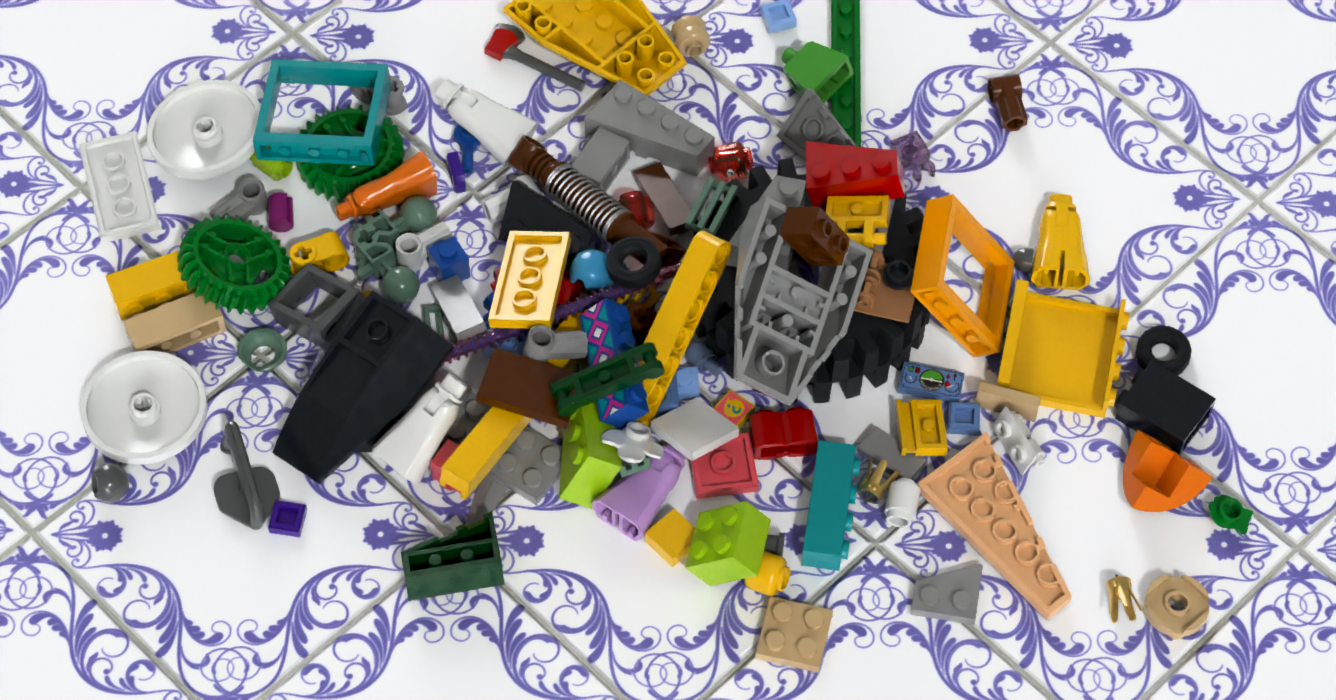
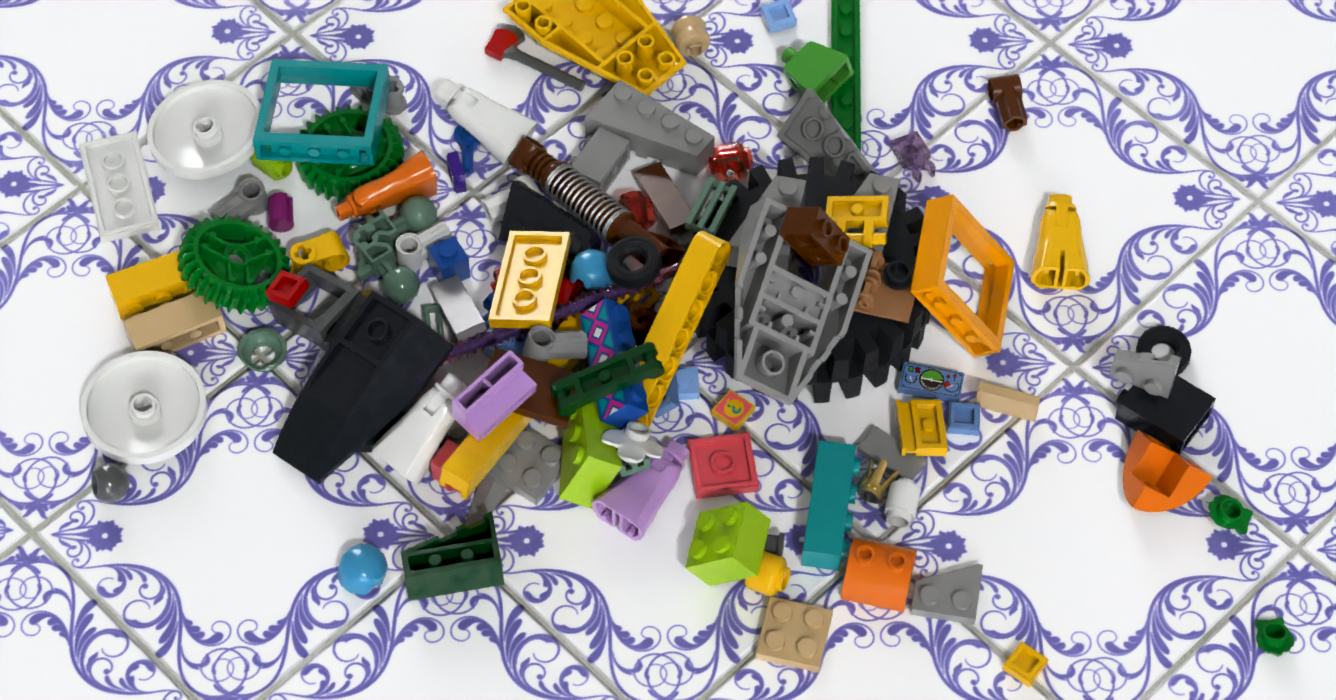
(249, 491): dark grey piece -> none
(287, 289): none -> red plate
(287, 518): dark purple tile -> none
(362, 568): none -> dark azure hair
(493, 396): none -> lavender piece
(671, 537): yellow piece -> none
(694, 429): white tile -> none
(702, 356): sand blue cylinder -> none
(783, 433): red brick -> none
(851, 172): red wedge -> none
(878, 574): none -> orange brick
(989, 513): light nougat wing -> none
(1013, 436): white hinge -> none
(1023, 259): dark grey hinge -> none
(1025, 664): none -> yellow tile
(1063, 351): yellow panel -> none
(1120, 589): pearl gold piece -> none
(1145, 372): none -> light grey wing
(1174, 622): tan plate -> none
(1274, 636): none -> green animal

